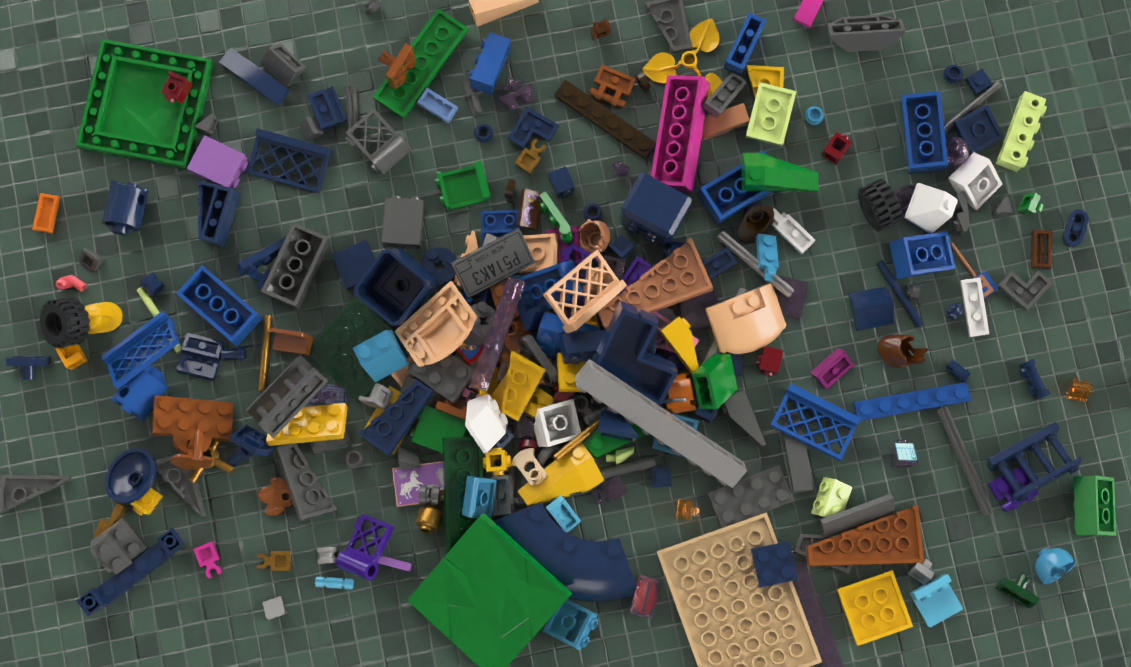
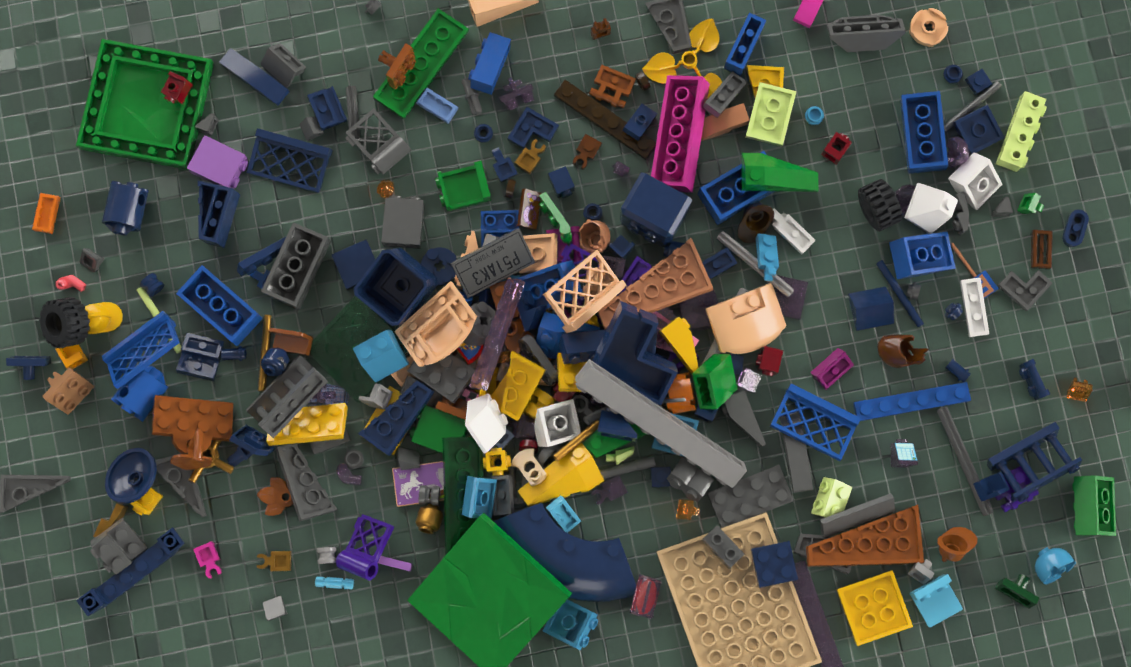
(67, 390): none -> medium nougat plate
(275, 361): none -> dark blue head
(346, 476): none -> clear purple arm
(385, 188): none -> clear orange plate
(504, 167): none -> dark blue plate
(588, 149): none -> reddish brown plate
(639, 122): none -> dark blue plate
(689, 480): none -> dark grey brick
(723, 547): none -> dark grey brick
(749, 380): none -> tile
(919, 32): none -> light nougat plate
(956, 543): none -> dark orange piece
(991, 486): none -> dark blue panel

